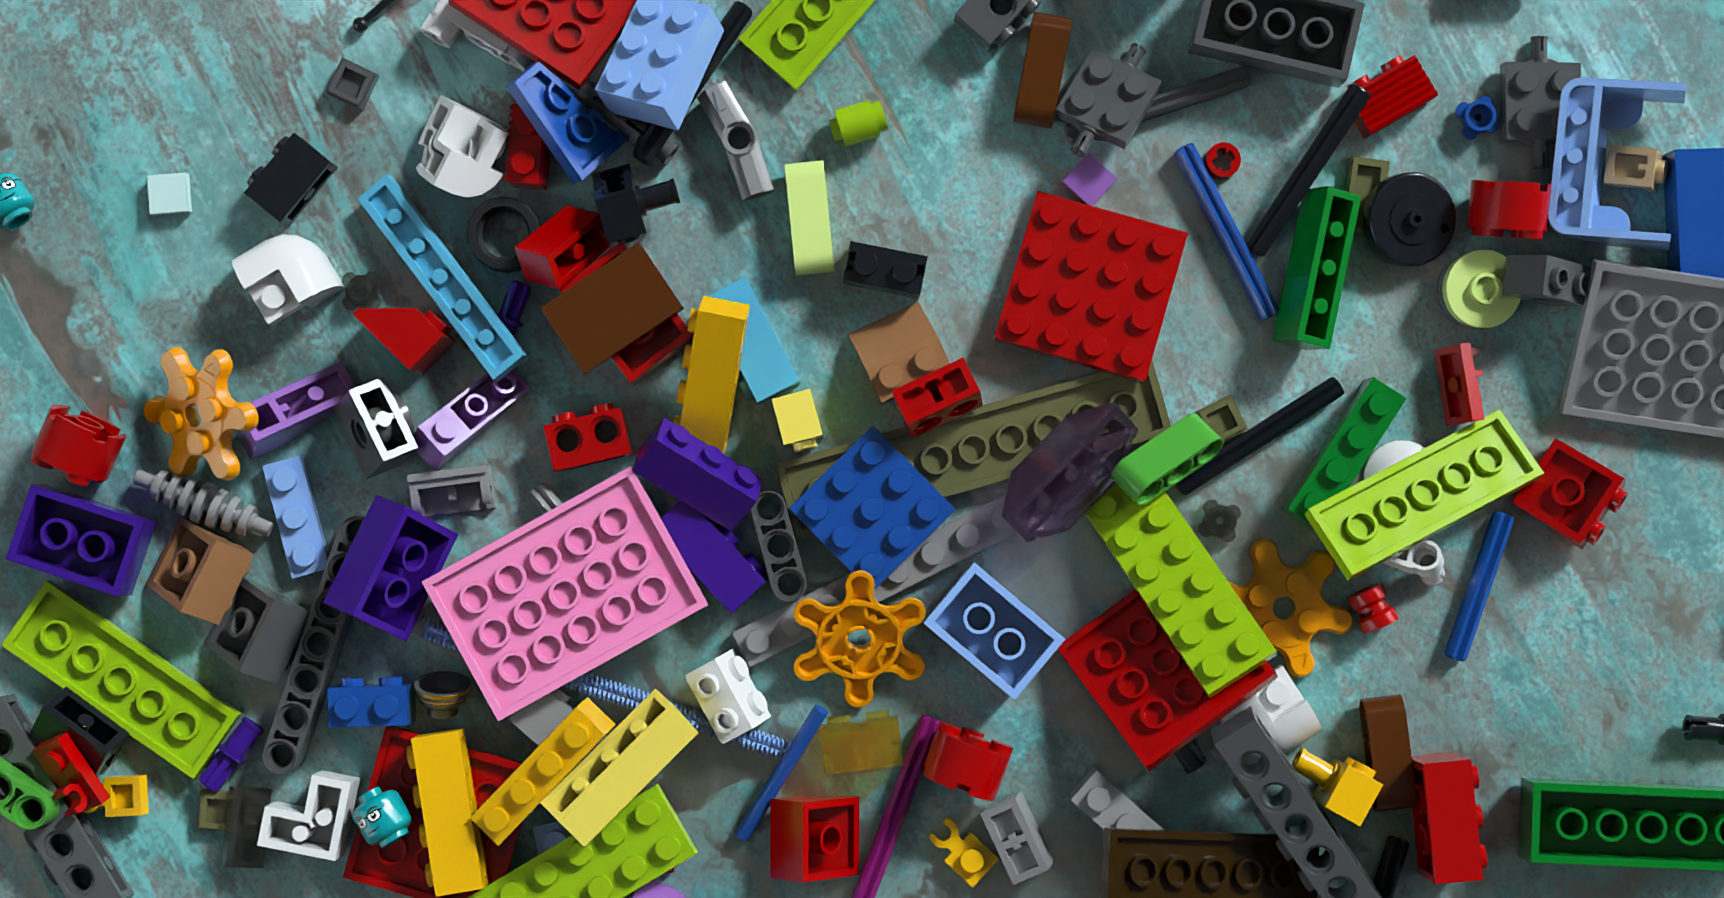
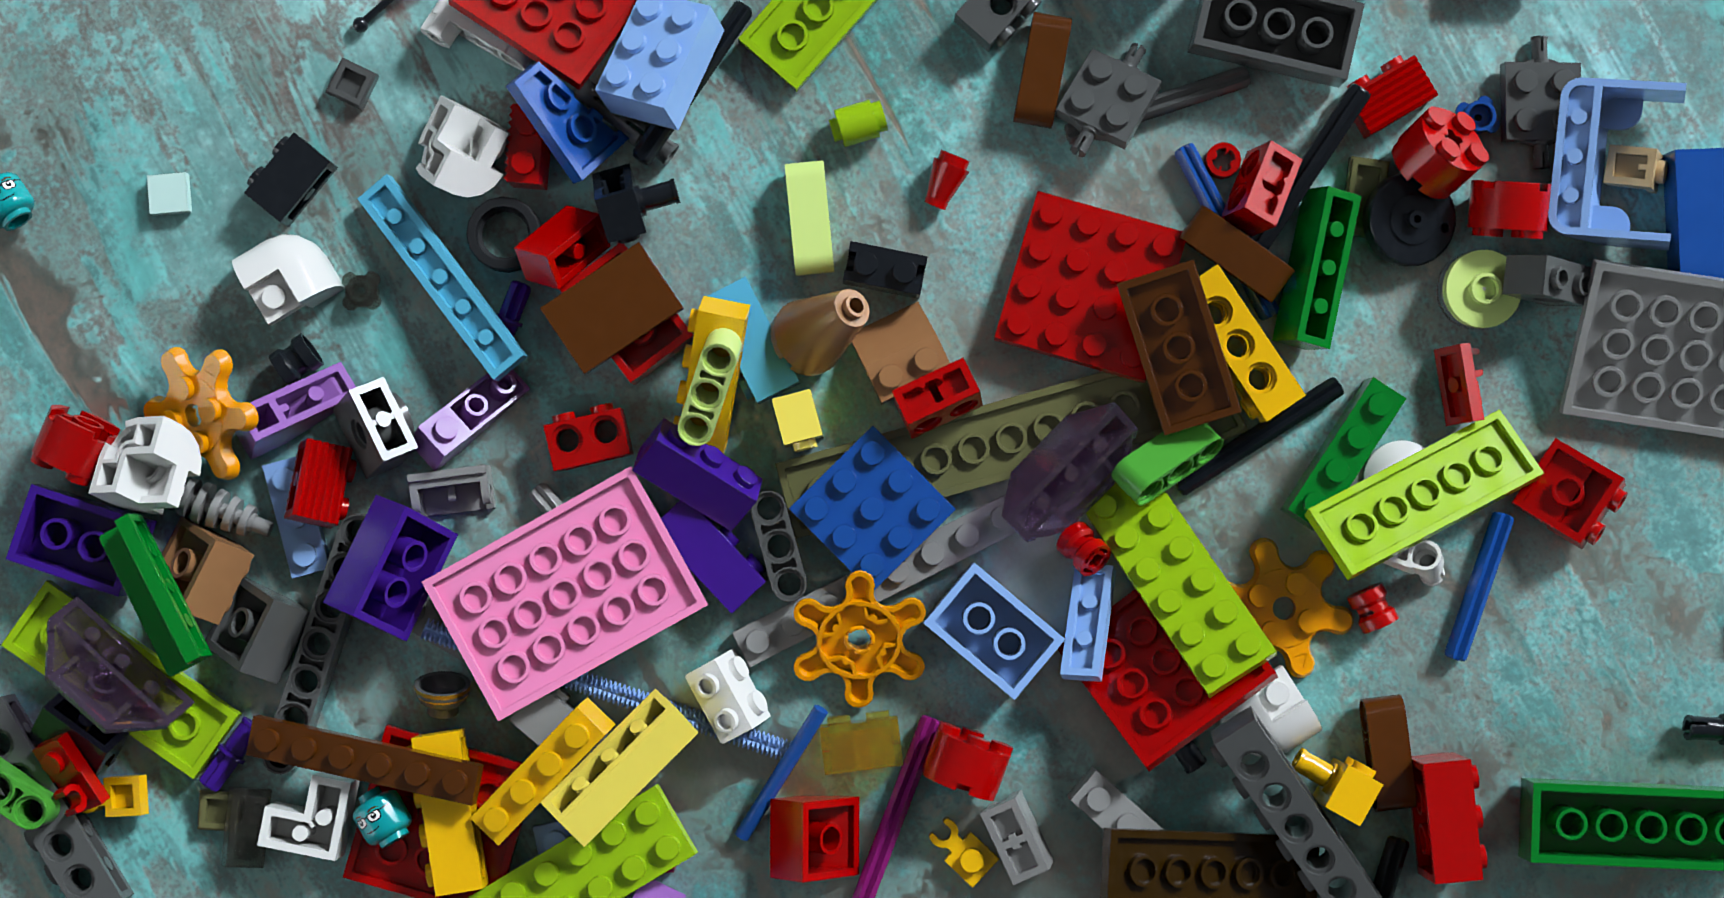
(107, 675): none -> clear purple wedge
(147, 465): none -> white brick
(154, 594): none -> green panel
(296, 359): none -> black wheel
(320, 483): none -> red brick
(365, 759): none -> reddish brown plate
(371, 704): blue brick -> none
(409, 334): red slope -> none
(705, 403): none -> yellowish green beam
(746, 163): light grey piece -> none
(818, 329): none -> medium nougat cone
(945, 178): none -> red cone
(1087, 552): none -> red wheel
(1088, 625): none -> light blue plate
(1089, 180): medium lavender tile -> none
(1179, 347): none -> reddish brown plate
(1212, 512): clear smoke plate -> none
(1236, 253): none -> reddish brown beam
(1258, 353): none -> yellow brick
(1261, 188): none -> red brick
(1440, 151): none -> red brick

